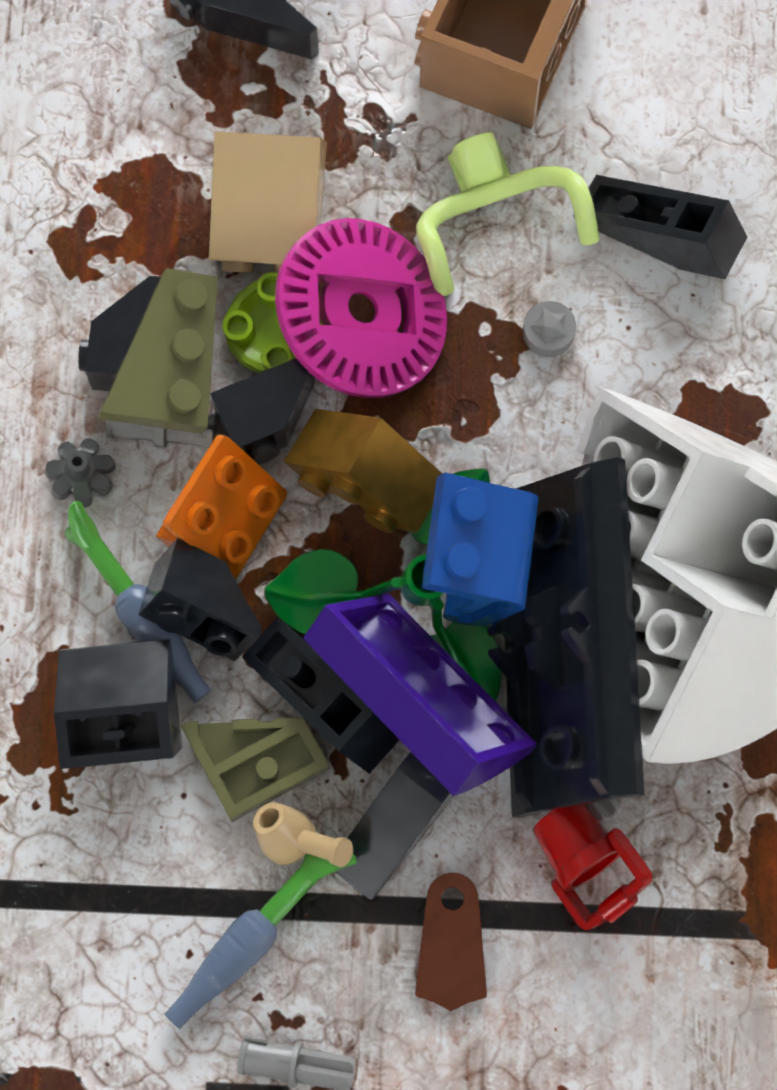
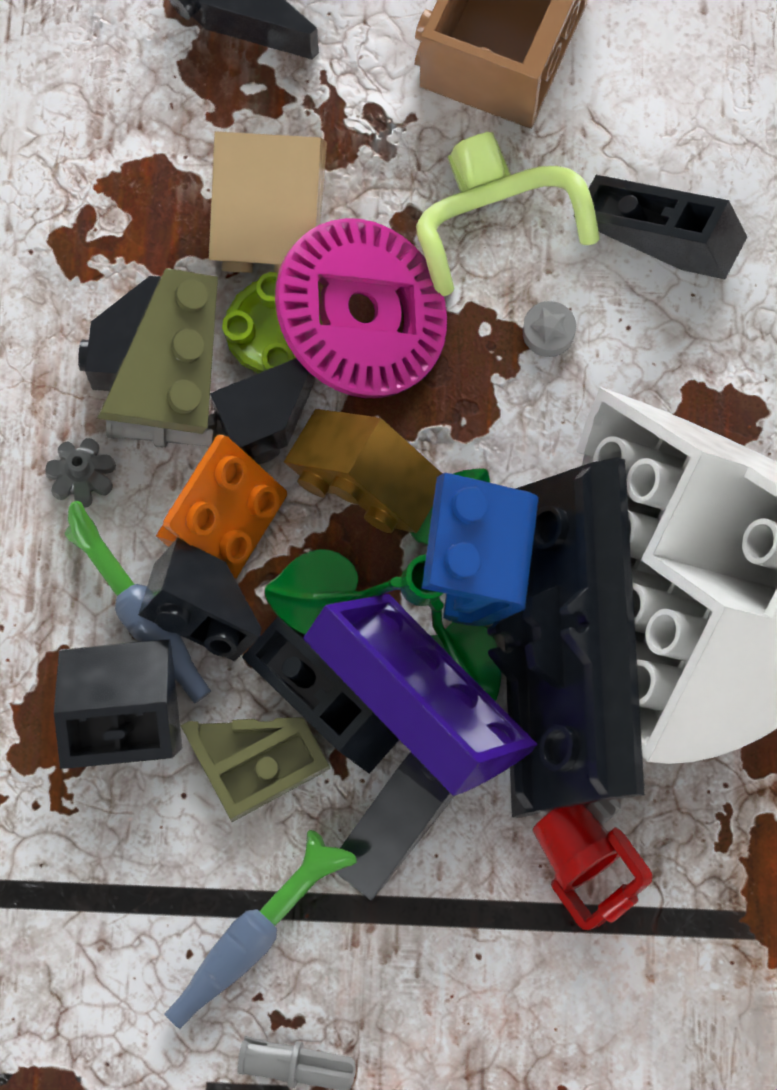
(289, 835): tan bar -> none
(451, 947): copper piece -> none

